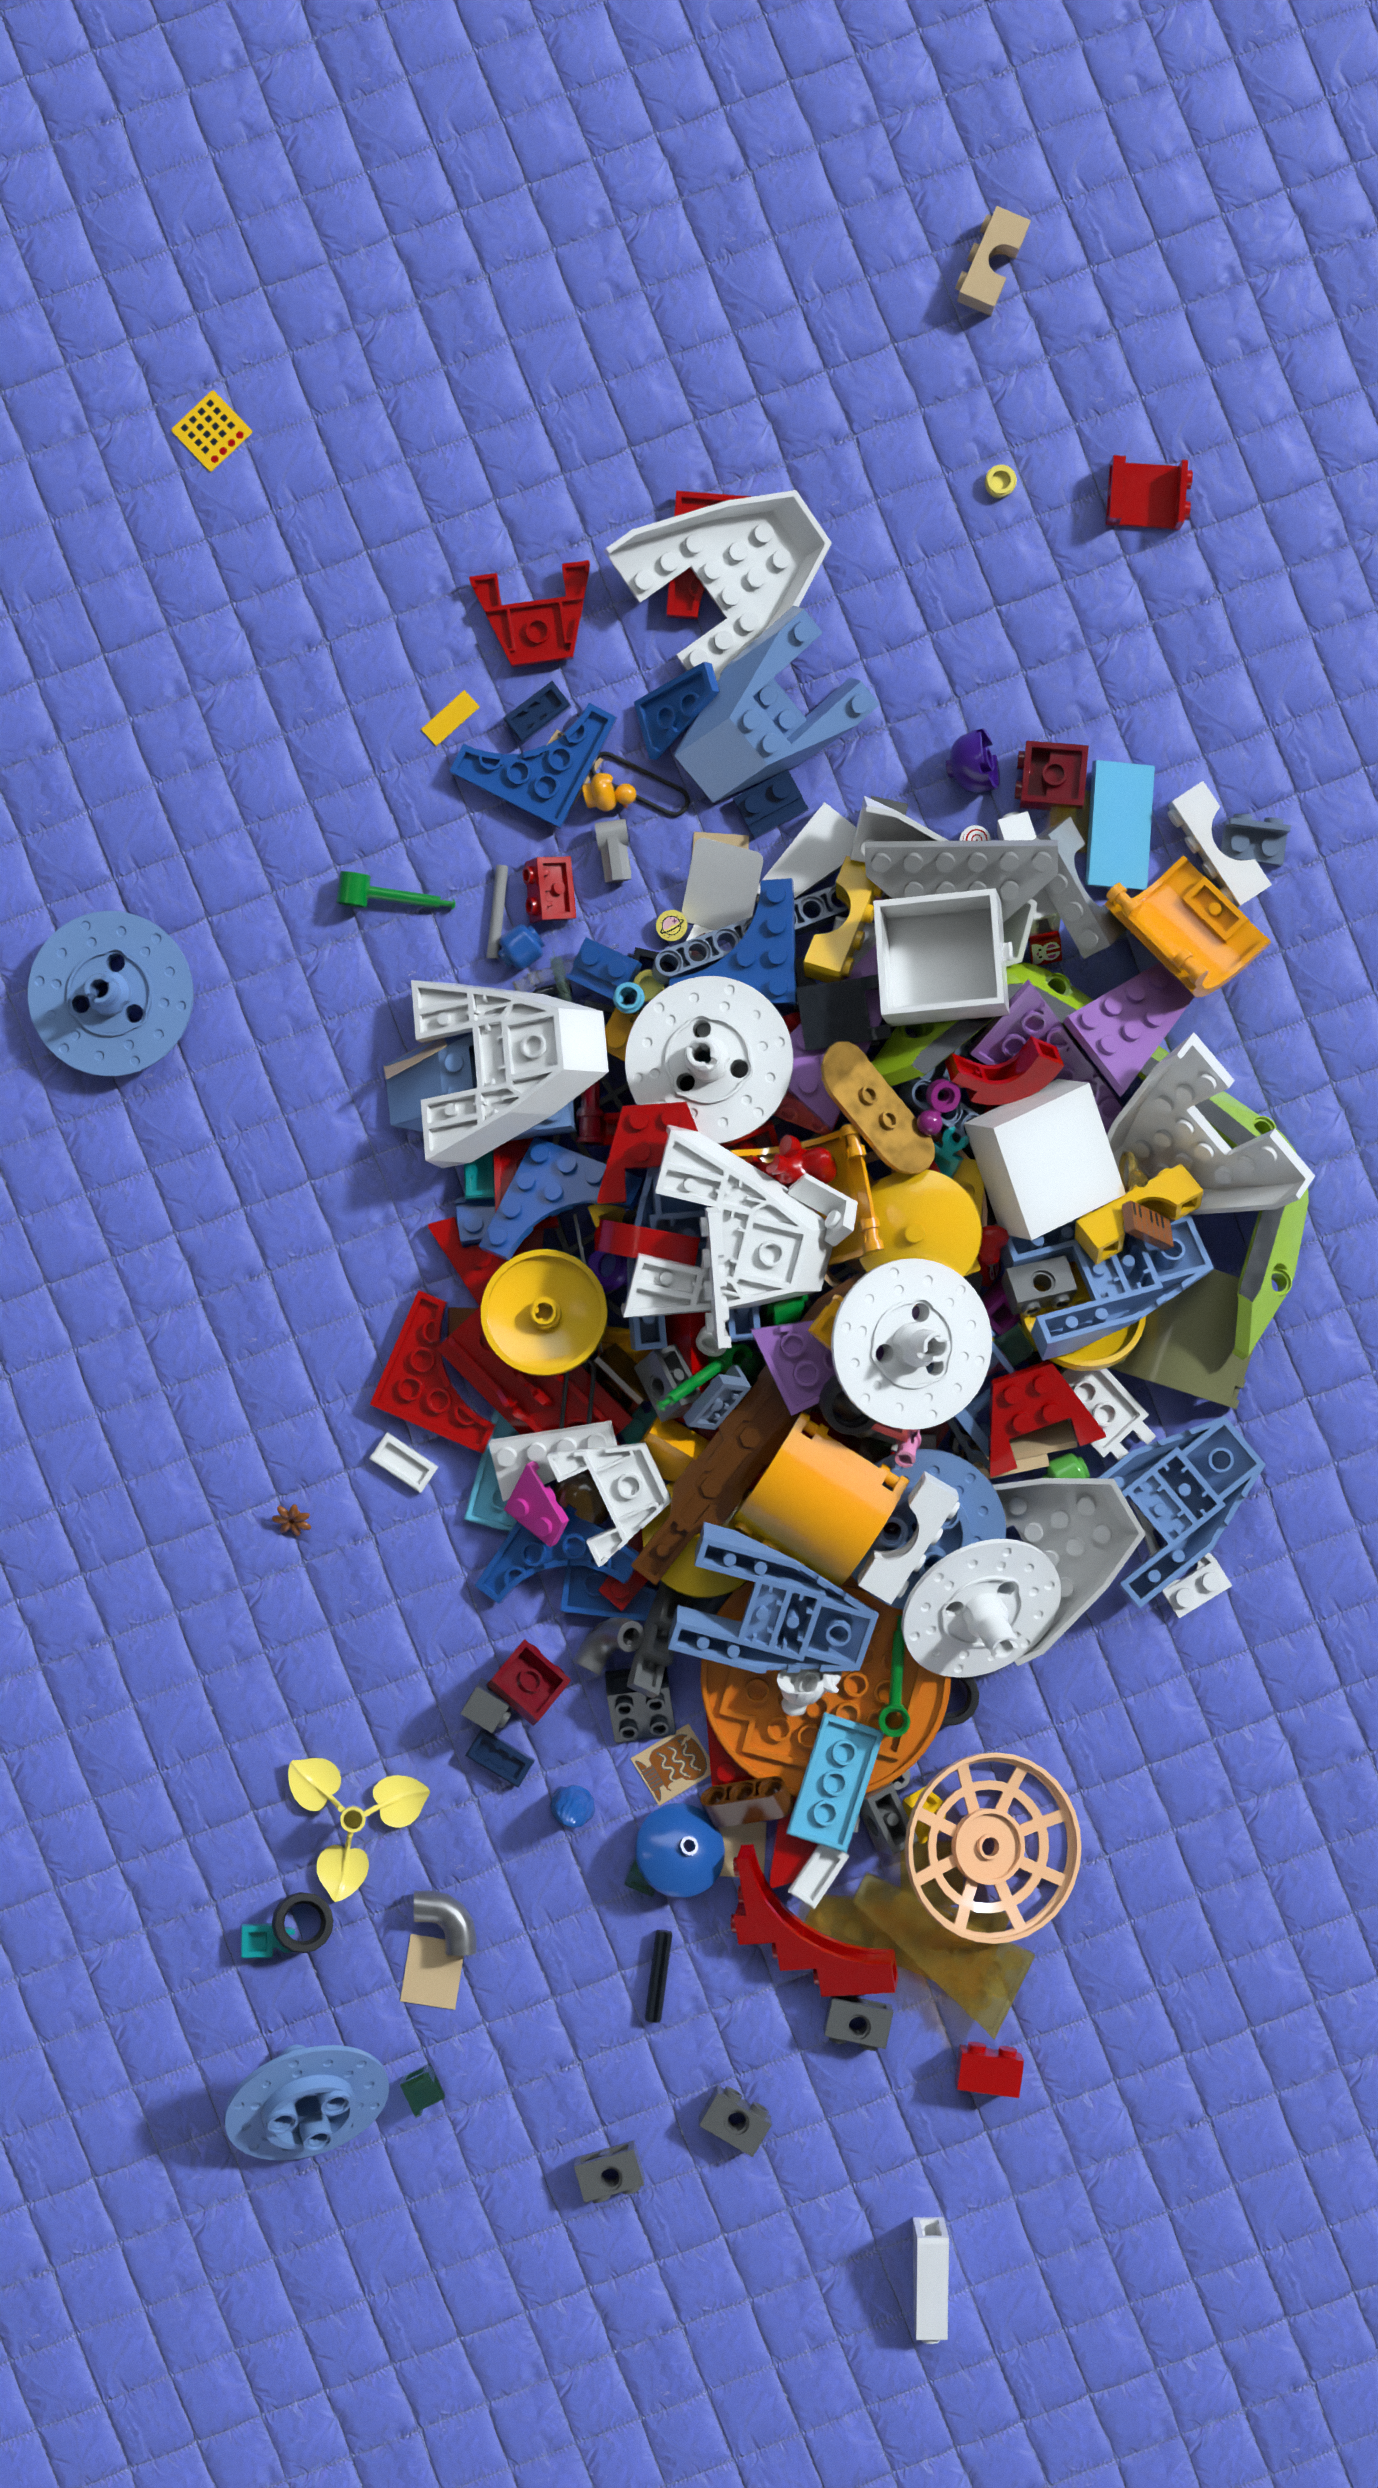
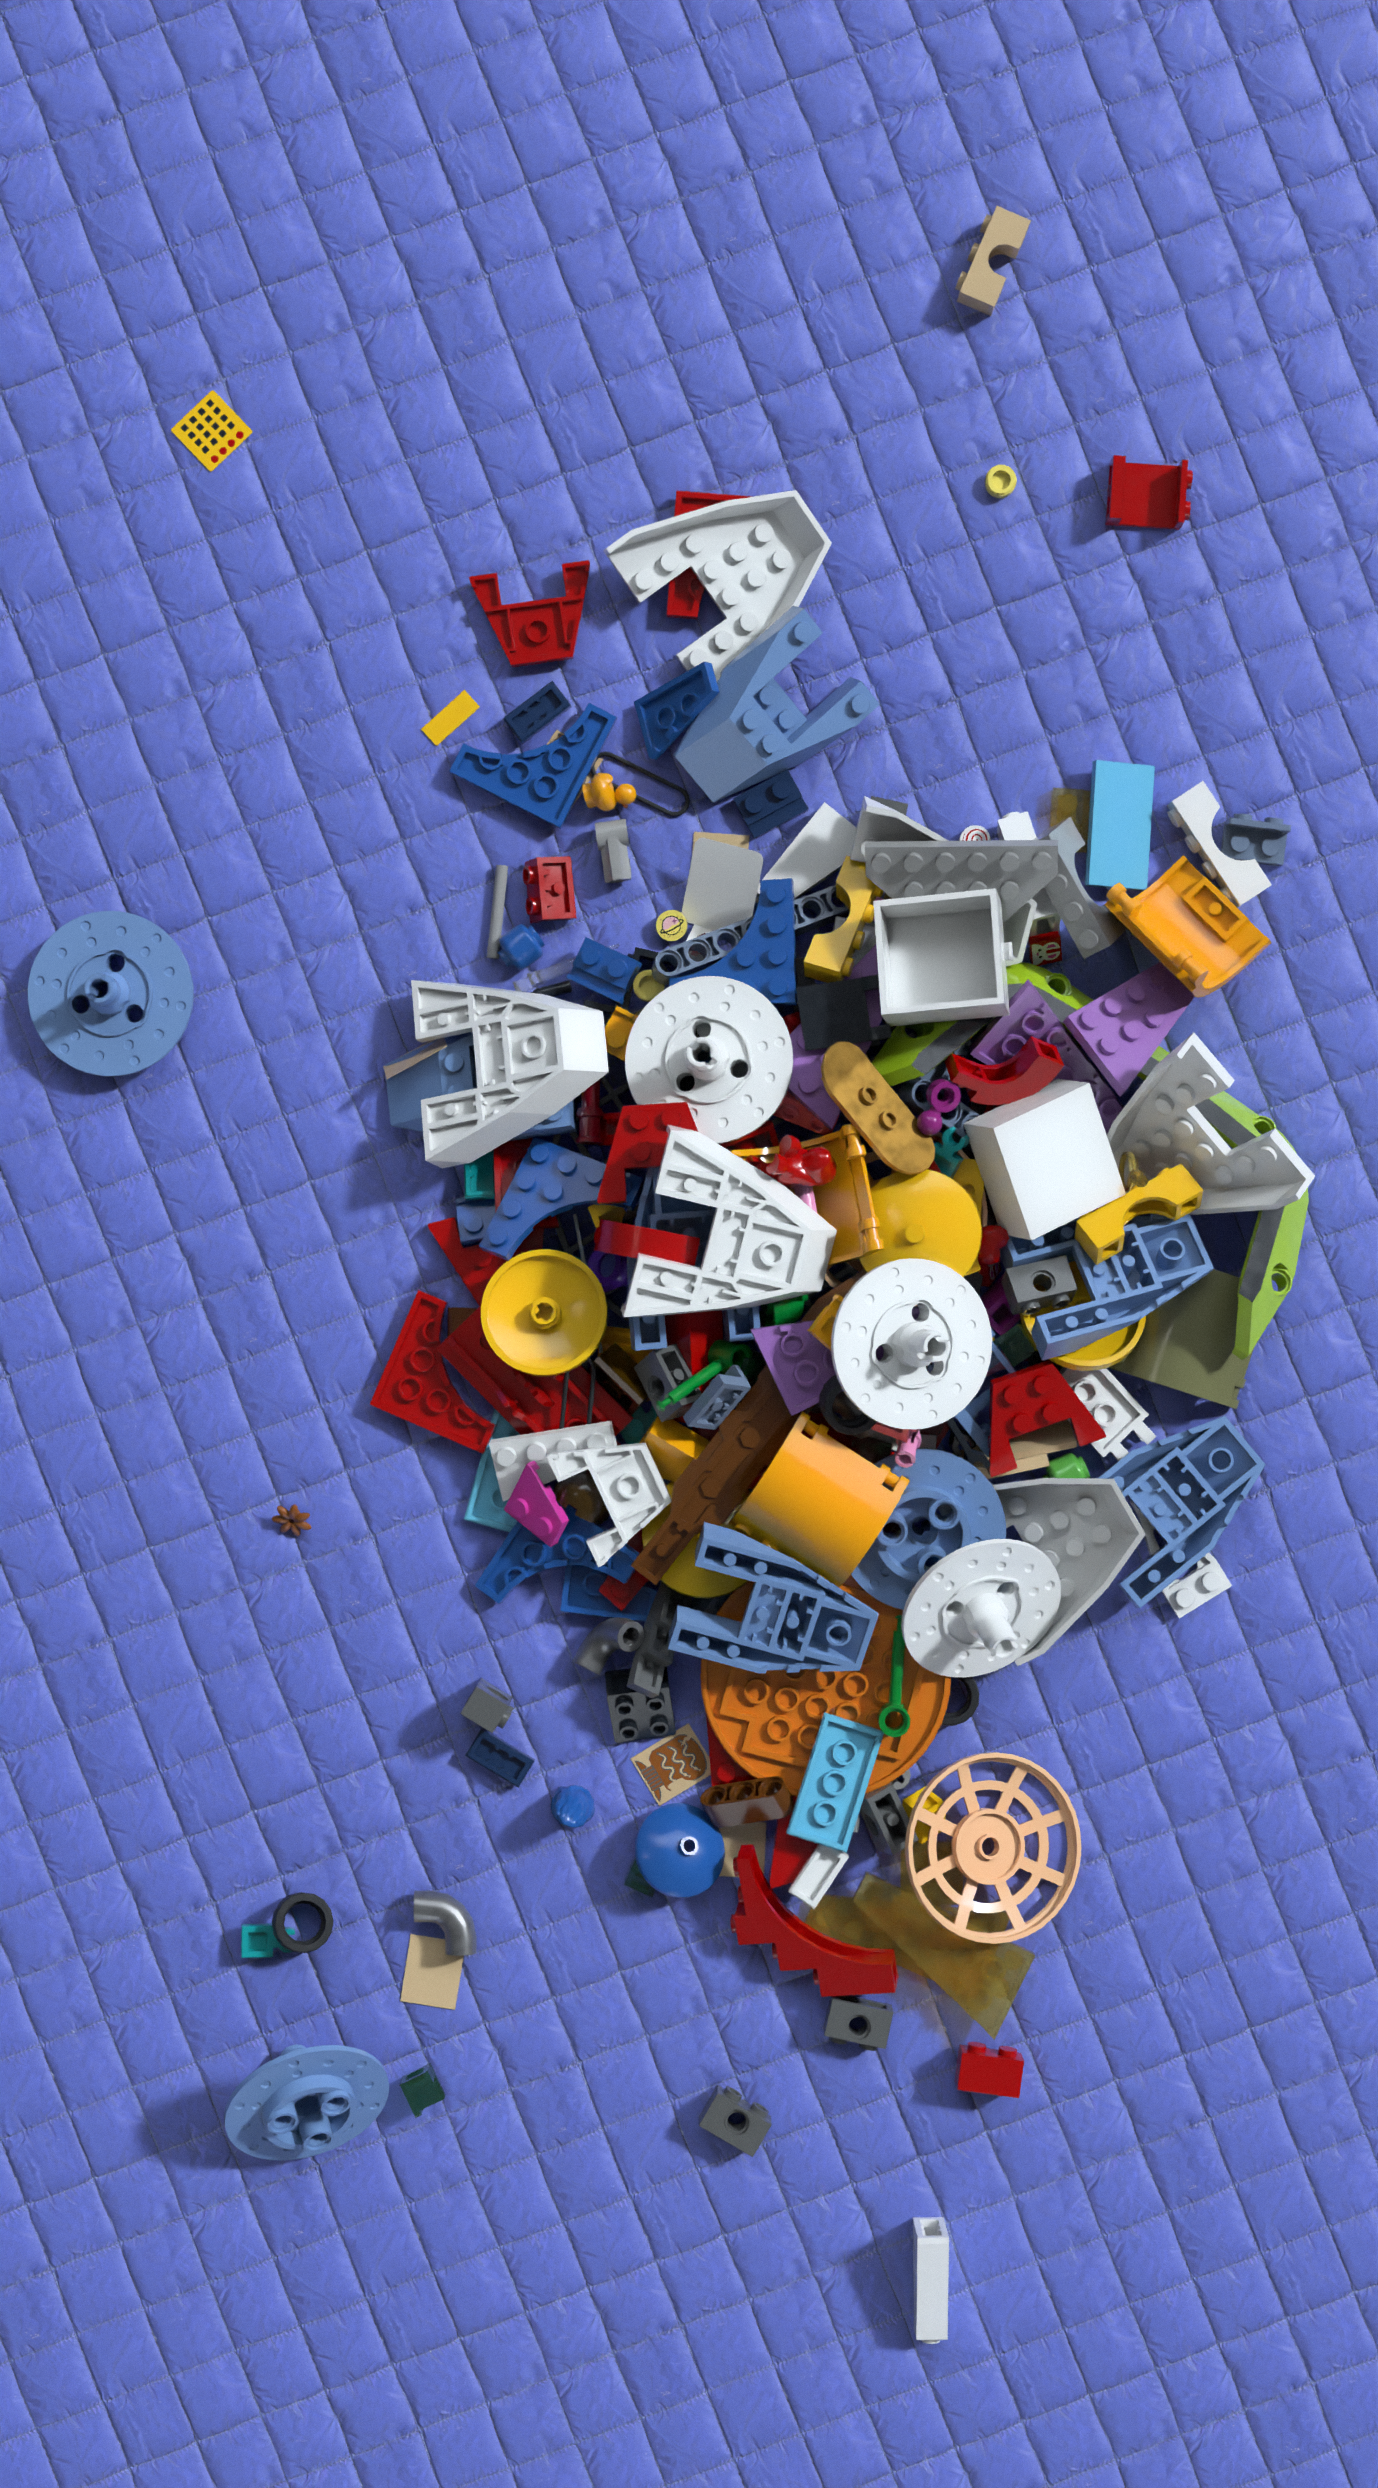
(355, 890): green piece -> none
(399, 1803): light yellow plant -> none
(404, 1462): white tile -> none
(529, 1682): dark red plate -> none
(557, 977): sand green piece -> none
(623, 2159): dark grey brick -> none
(626, 992): medium azure cone -> none
(658, 1976): black axle -> none
(707, 1344): white tile -> none
(713, 1289): white wing -> none
(805, 1688): white hair -> none
(830, 1202): white bracket -> none
(887, 1571): white arch -> none
(973, 762): dark purple cylinder -> none
(1052, 775): dark red plate -> none
(1147, 1225): dark orange tile -> none

